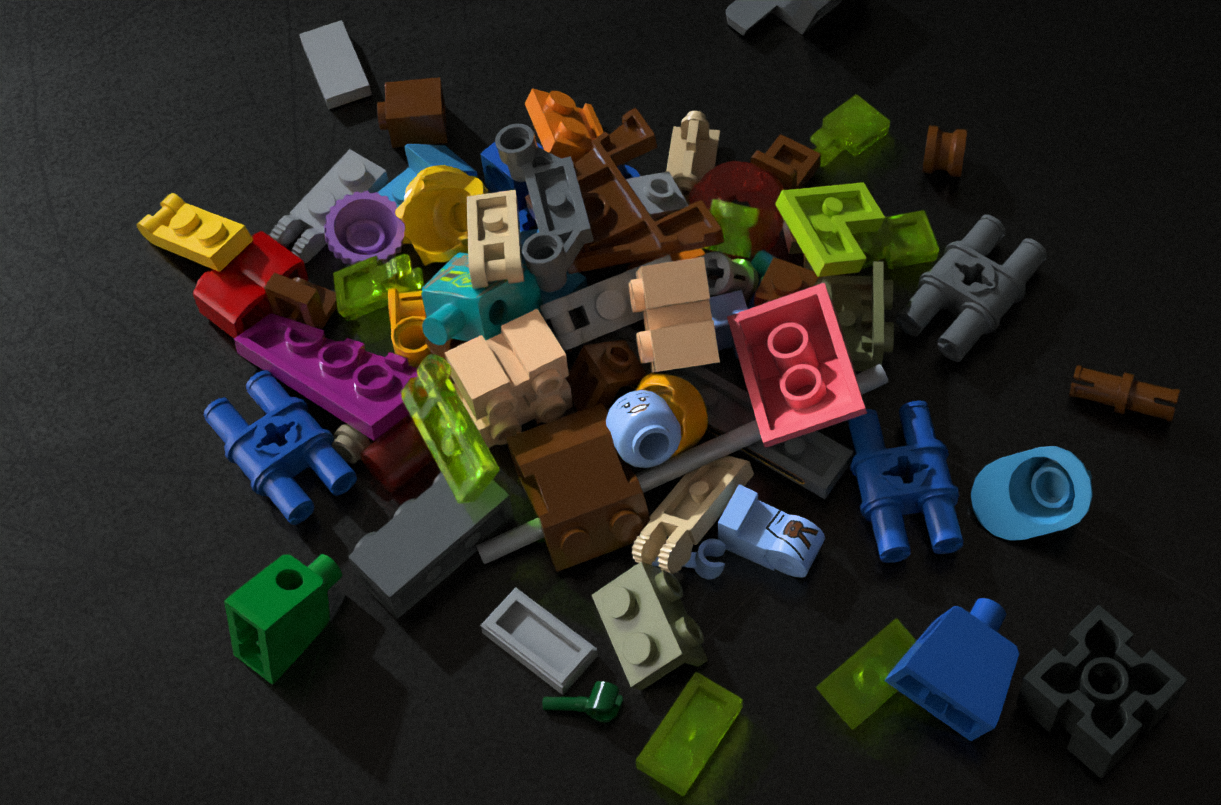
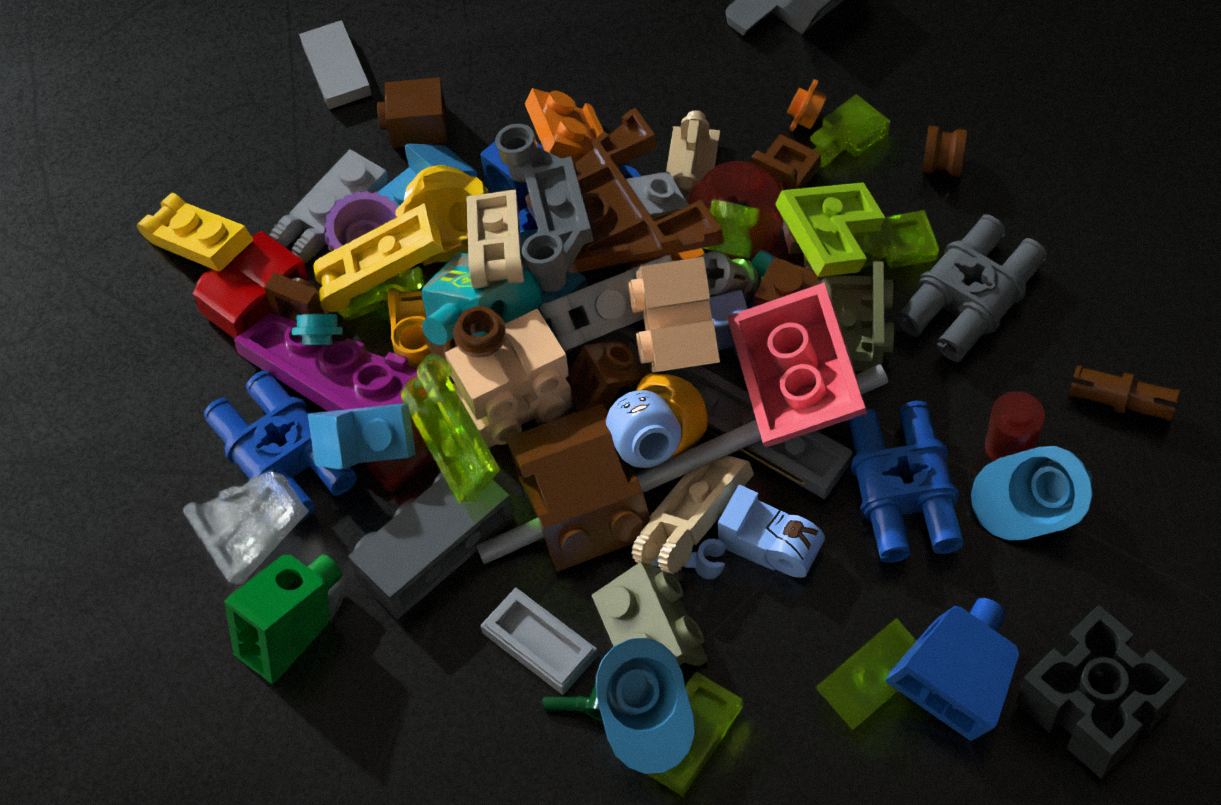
(246, 523): none -> clear wing
(317, 328): none -> teal plate
(361, 435): none -> dark azure slope
(377, 257): none -> yellow plate
(479, 320): none -> reddish brown plate
(645, 705): none -> dark azure piece
(806, 106): none -> orange plate
(1014, 425): none -> clear red brick

